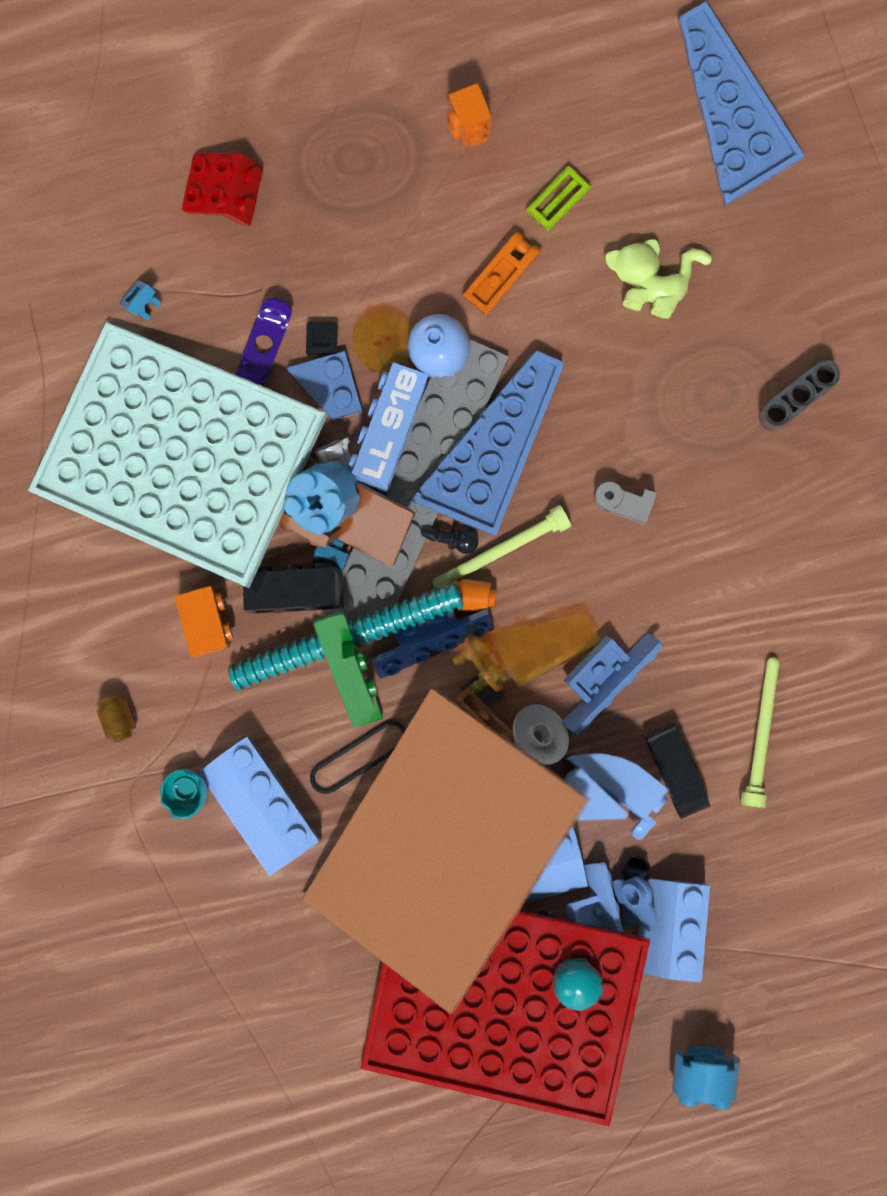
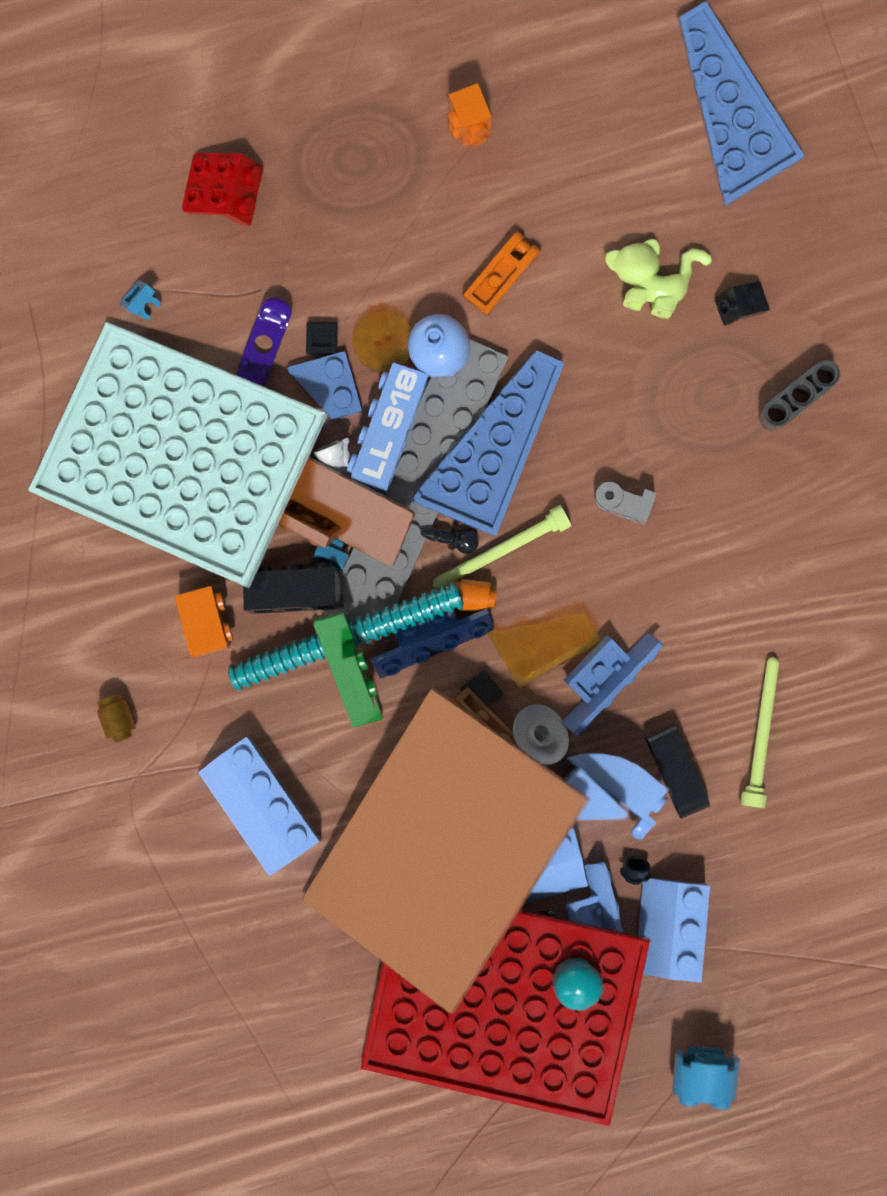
(183, 793): teal hair -> none
(322, 497): dark azure brick -> none
(349, 747): black piece -> none
(479, 652): clear yellow plate -> none
(540, 218): lime tile -> none
(636, 902): medium blue plate -> none
(741, 302): none -> black bracket

